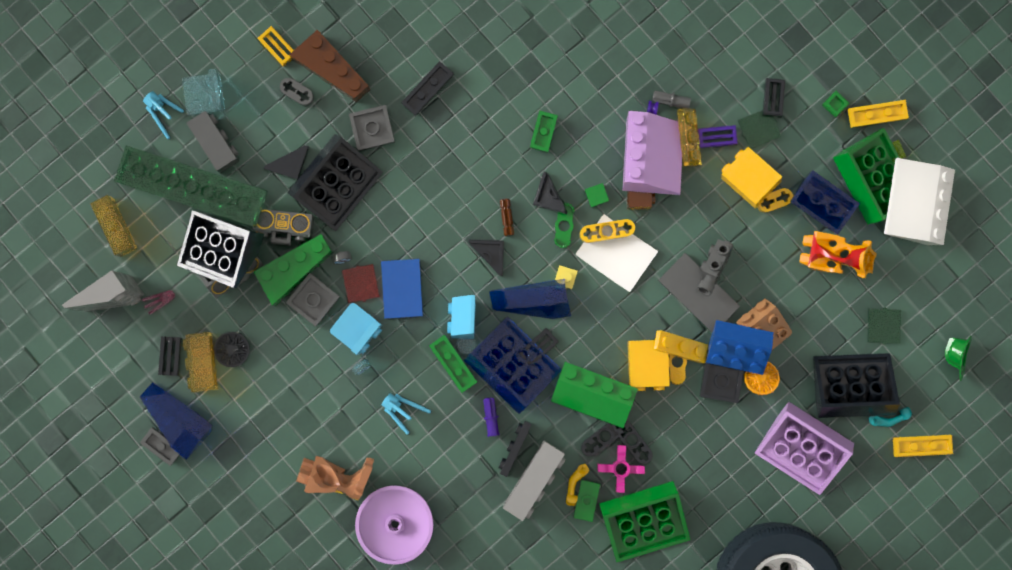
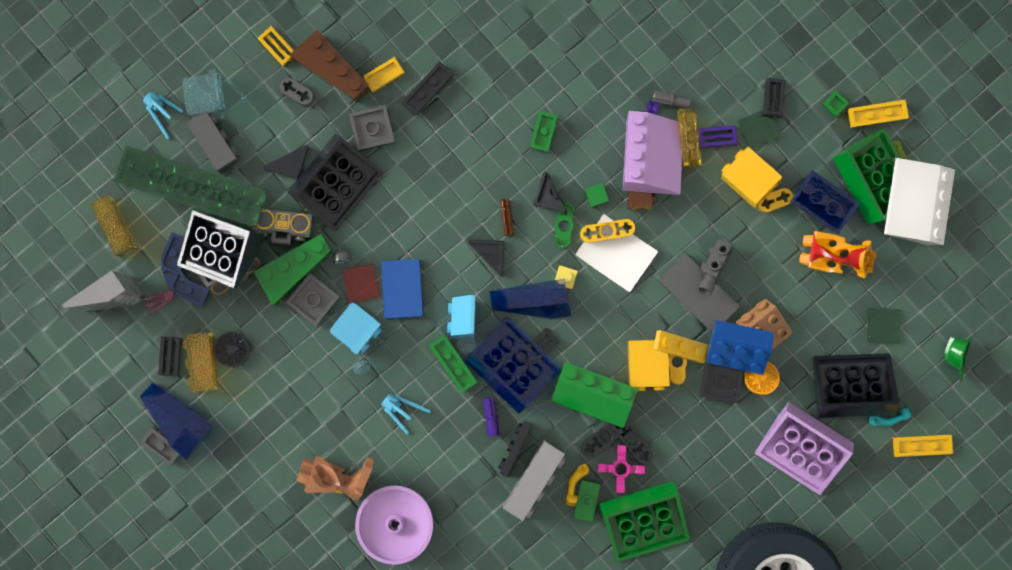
(175, 277): none -> dark blue plate
(383, 75): none -> yellow tile

